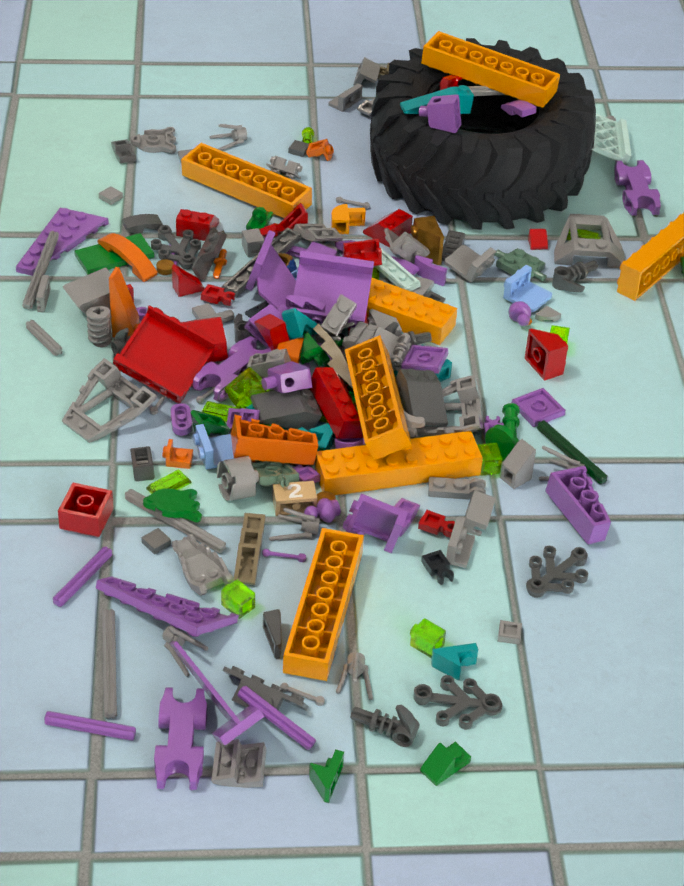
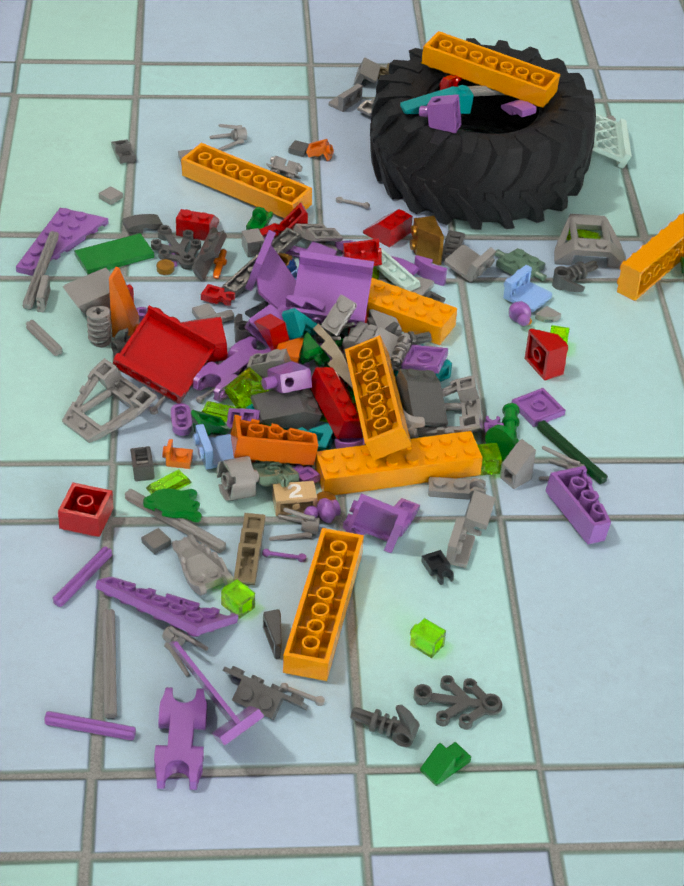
(131, 254): orange slope -> none
(156, 140): light grey tile -> none
(184, 282): red slope -> none
(239, 764): light grey slope -> none
(277, 718): medium lavender axle -> none
(308, 134): clear neon green pin -> none
(327, 777): green slope -> none
(343, 217): light orange brick -> none
(355, 667): light grey plant -> none
(405, 246): light grey bracket -> none
(436, 523): red plate -> none
(452, 658): teal slope -> none
(509, 632): light grey tile -> none
(538, 239): red slope -> none
(539, 585): dark grey plant -> none
(637, 191): medium lavender piece -> none

